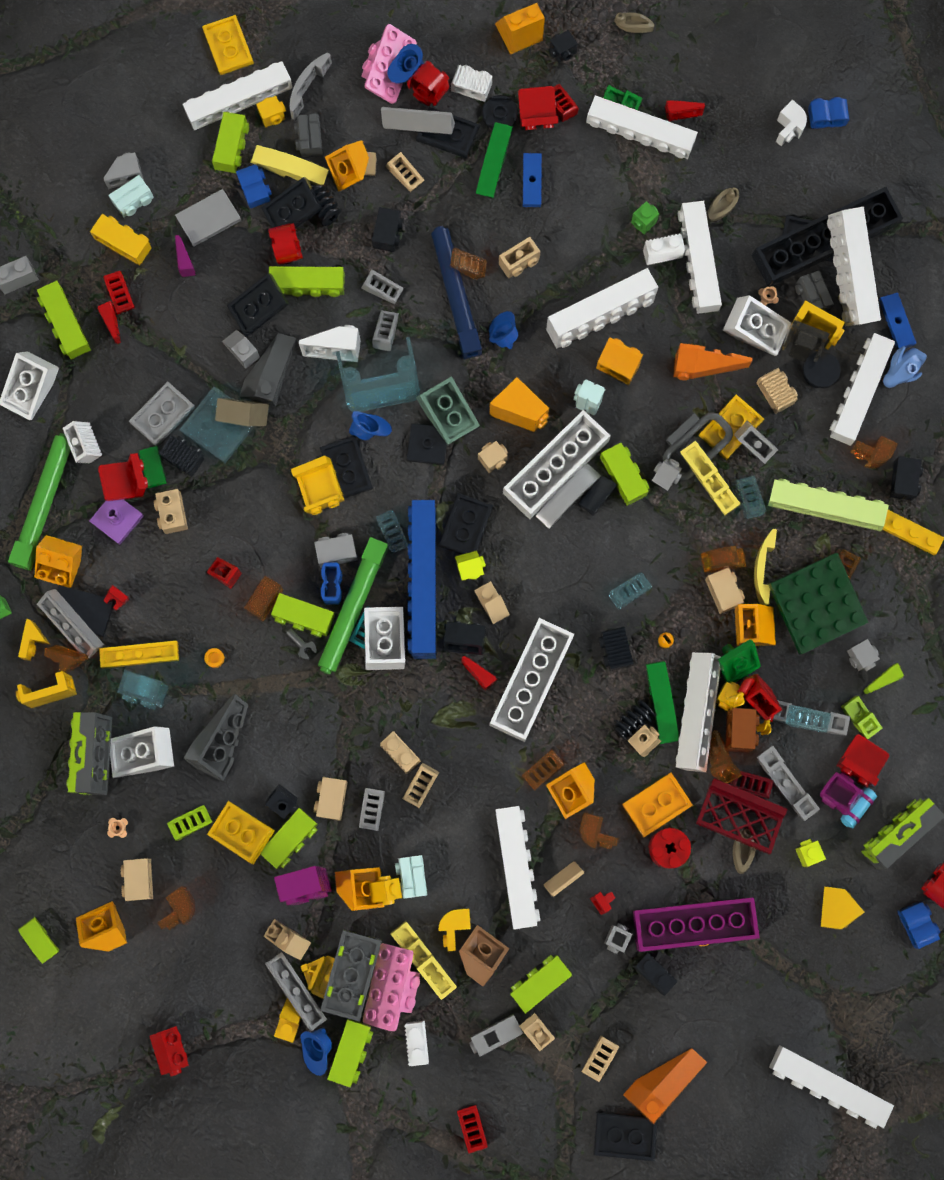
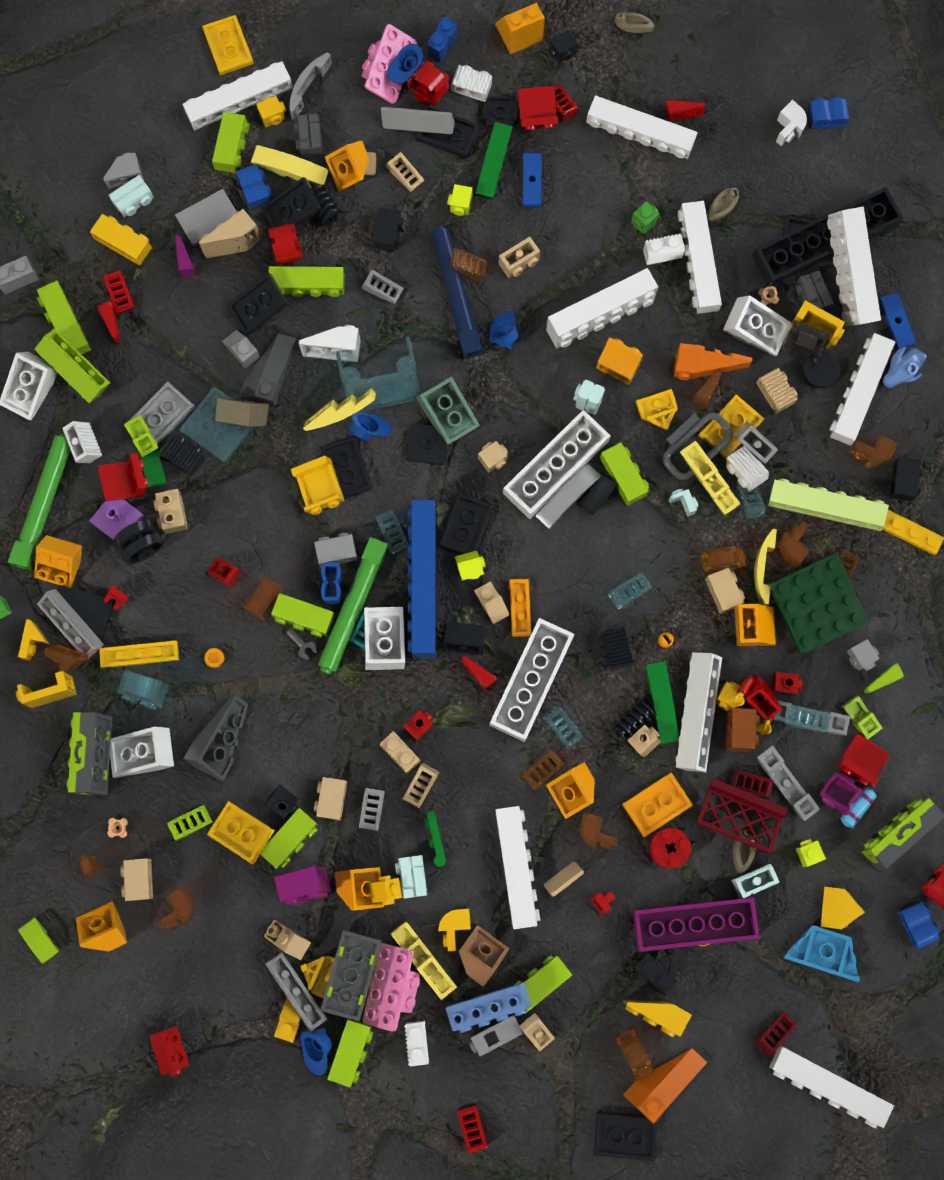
(72, 366): none -> lime brick
(89, 866): none -> clear orange slope
(138, 541): none -> black wheel
(141, 435): none -> lime slope
(231, 237): none -> tan slope
(335, 412): none -> light yellow slope
(381, 341): light grey slope -> none
(418, 732): none -> red brick
(435, 839): none -> green plate
(442, 39): none -> blue brick
(460, 200): none -> neon yellow brick
(488, 1007): none -> medium blue brick
(520, 407): light orange slope -> none
(520, 607): none -> light orange tile
(553, 725): none -> clear light blue slope
(614, 1047): tan slope -> none
(618, 938): light grey brick -> none
(626, 99): green slope -> none
(635, 1055): none -> clear orange brick
(658, 408): none -> yellow slope
(663, 1013): none -> yellow slope
(667, 473): light grey brick -> none
(689, 503): none -> light aqua bracket
(704, 394): none -> clear orange slope
(720, 760): clear orange bracket -> none
(739, 661): green tile -> none
(746, 468): none -> white brick
(755, 881): none -> light aqua brick
(780, 687): none -> red brick
(781, 1038): none -> dark red slope
(790, 548): none -> clear orange brick
(825, 952): none -> dark azure wing

